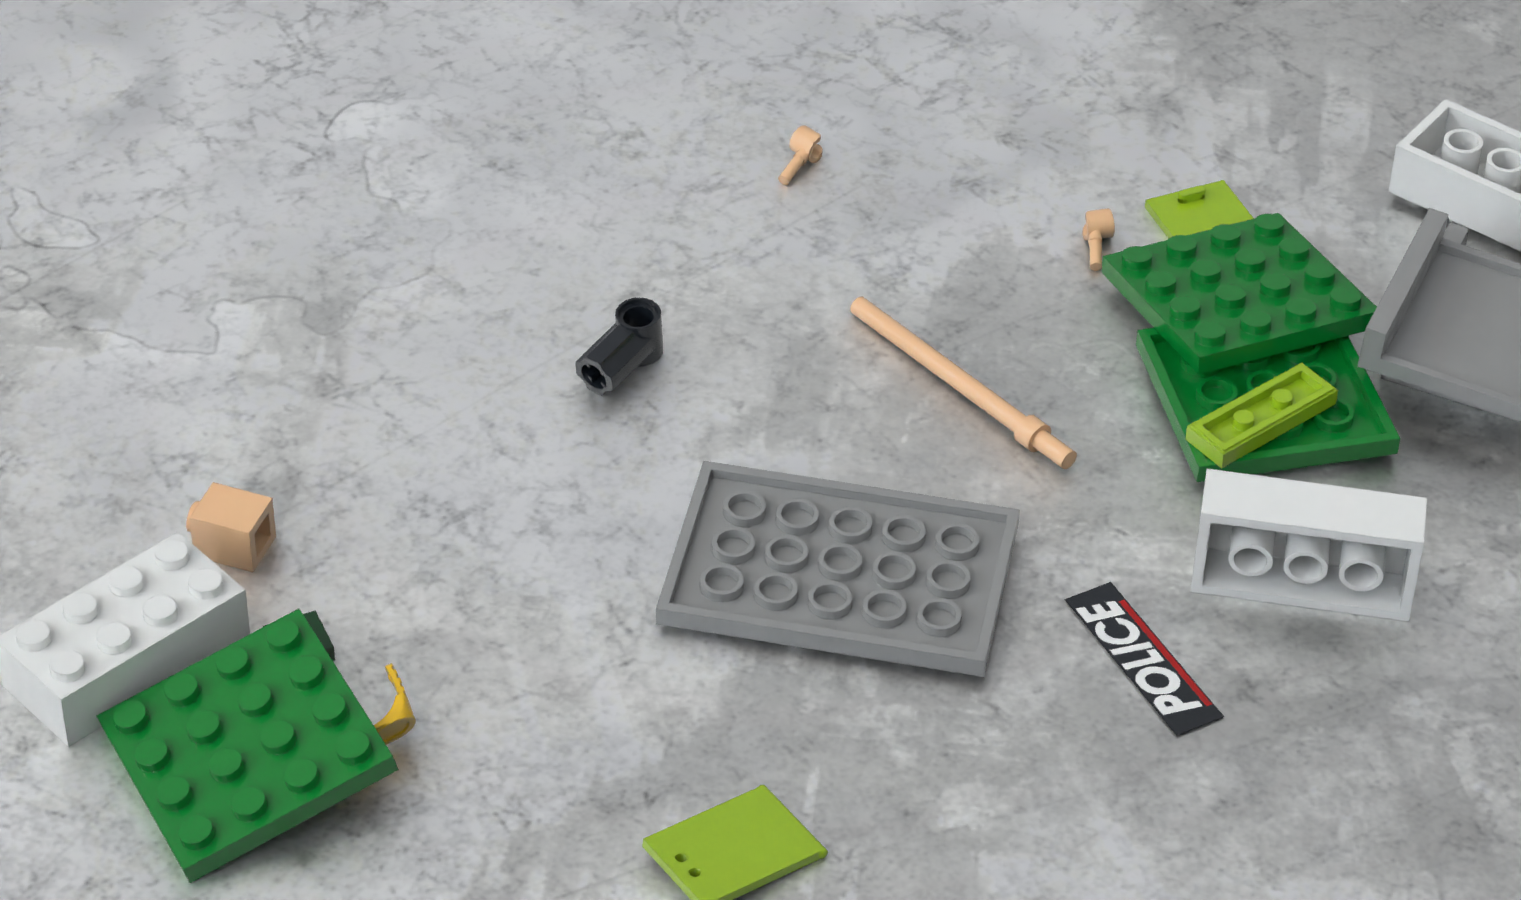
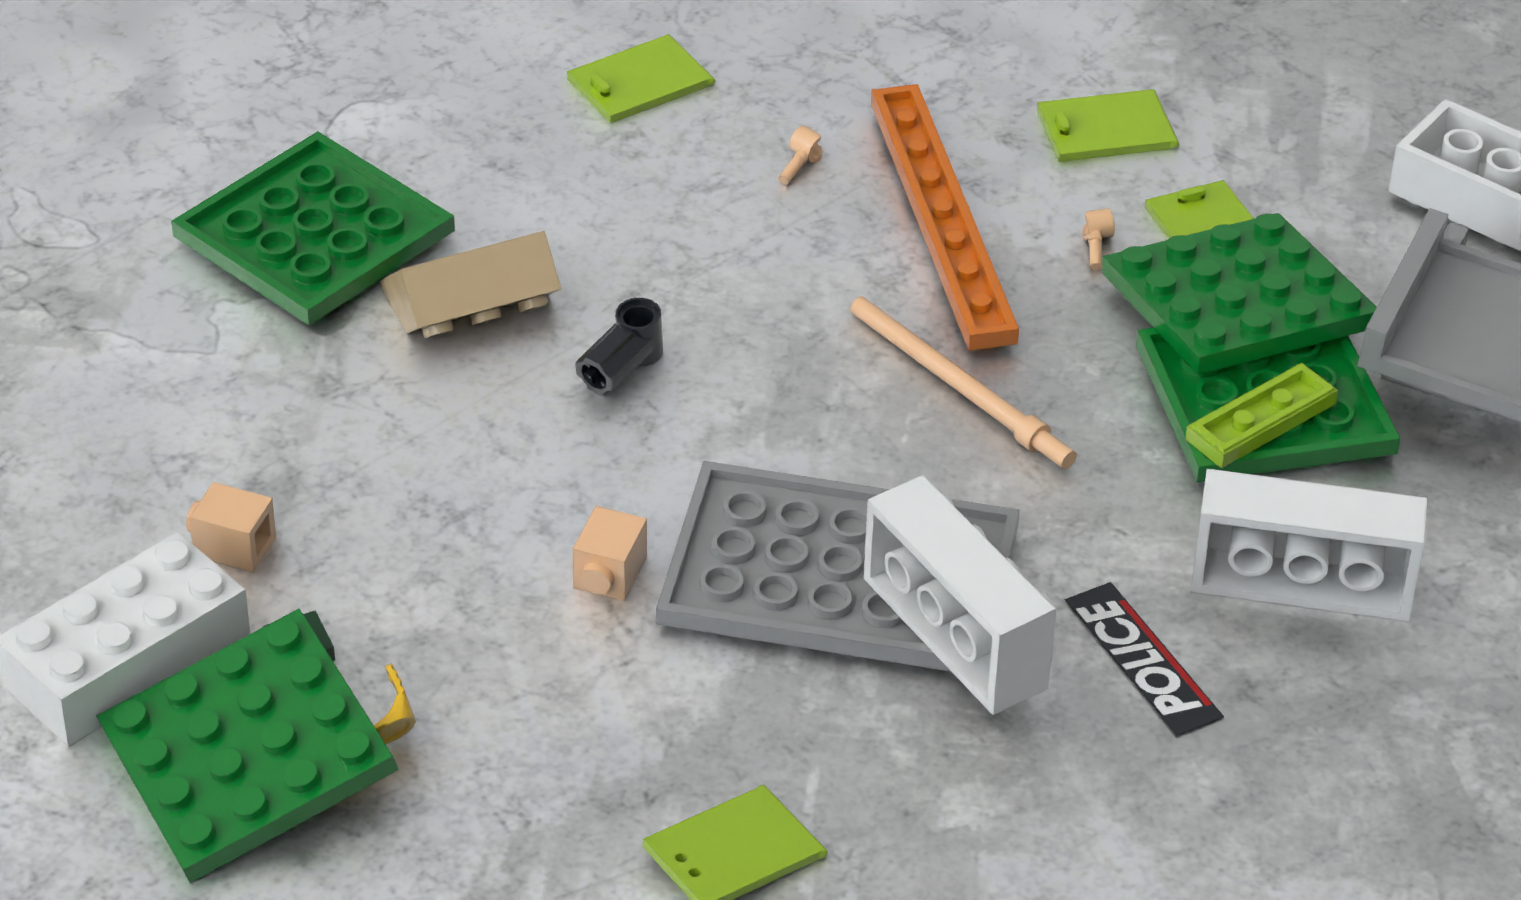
(313, 227): none -> green plate
(473, 285): none -> tan slope
(609, 553): none -> light nougat brick
(640, 78): none -> lime container
(944, 218): none -> orange plate
(959, 594): none -> white brick
(1107, 125): none -> lime container

